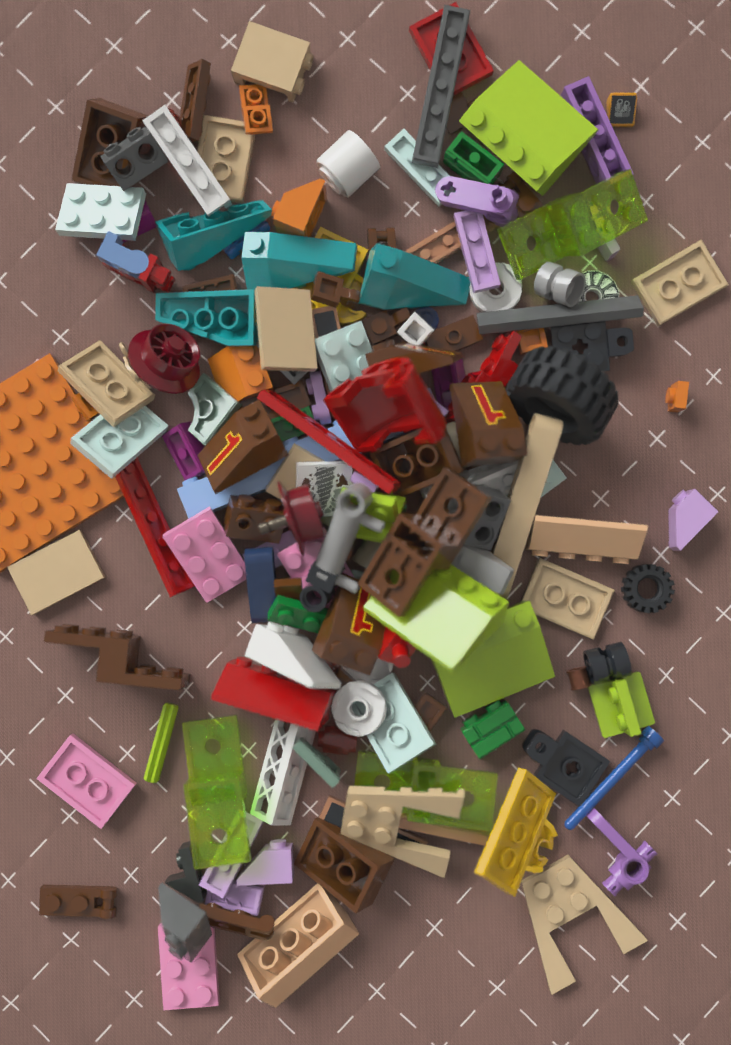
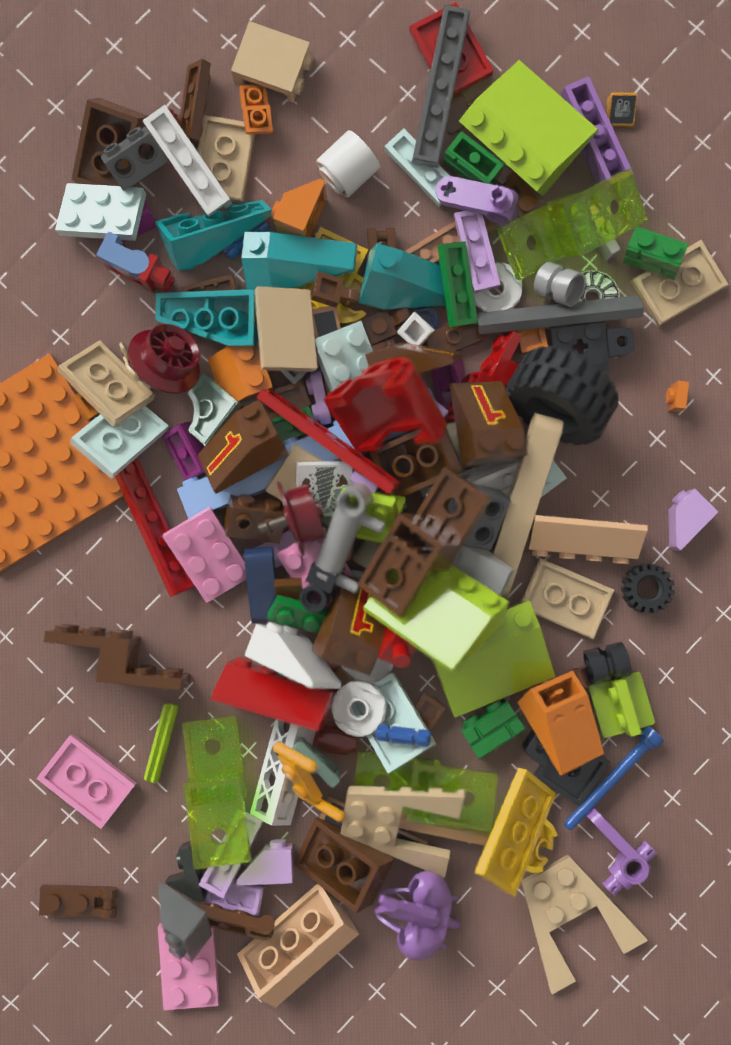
(56, 572): tan tile -> none
(298, 769): none -> light orange plate
(403, 735): none -> blue axle
(426, 916): none -> medium lavender hair
(457, 284): none -> green plate
(563, 722): none -> orange slope
(655, 253): none -> green brick

